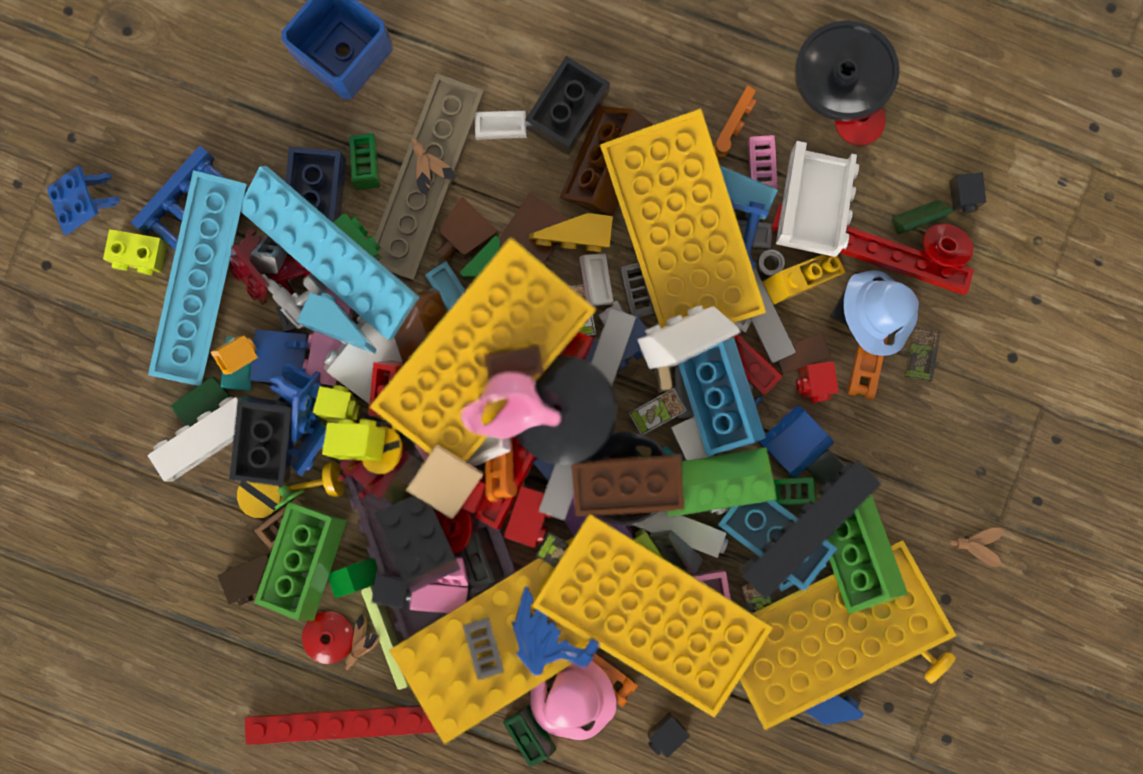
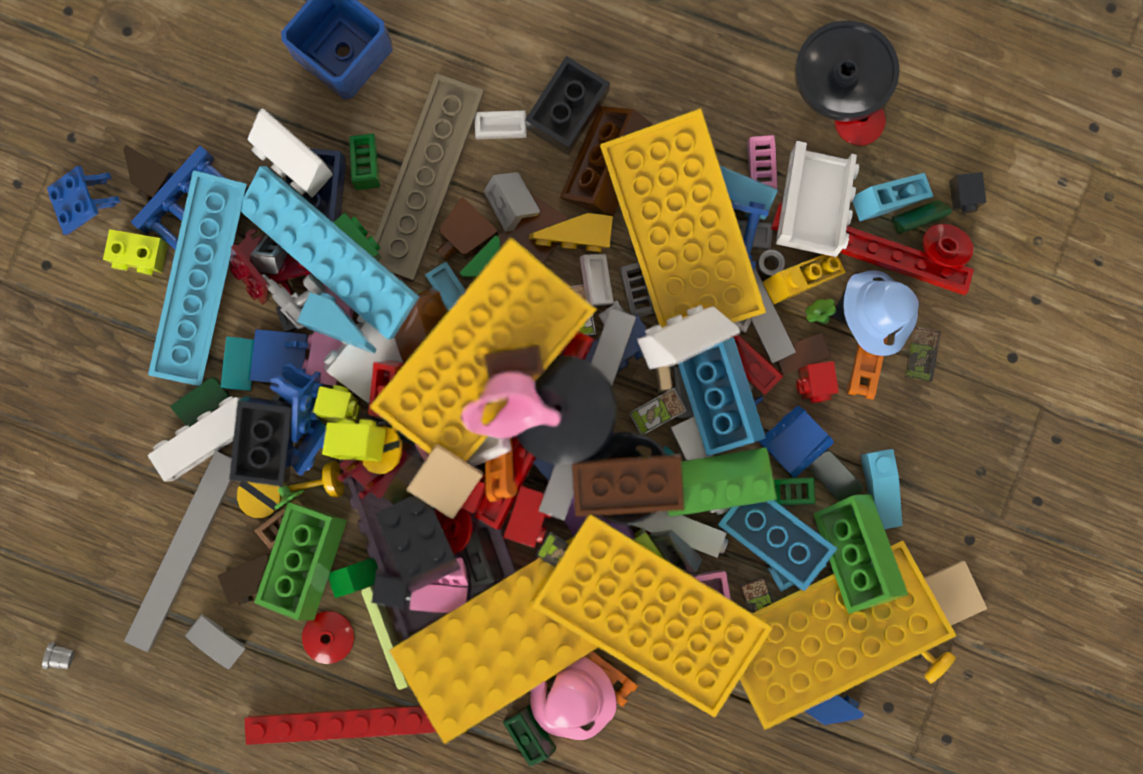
(57, 657): none -> light grey piece
(145, 173): none -> dark brown slope
(181, 553): none -> light grey tile
(214, 641): none -> light grey slope
(235, 354): light orange brick -> none
(288, 155): none -> white slope
(361, 643): medium nougat piece -> none
(428, 162): medium nougat piece -> none
(489, 671): flat silver slope -> none
(510, 199): none -> light grey panel
(539, 640): blue animal -> none
(667, 735): black brick -> none
(734, 123): orange plate -> none
(811, 529): black brick -> none
(821, 311): none -> bright green plant
(883, 485): none -> medium azure slope
(891, 196): none -> medium azure slope
(956, 592): none -> tan tile
(976, 543): medium nougat piece -> none

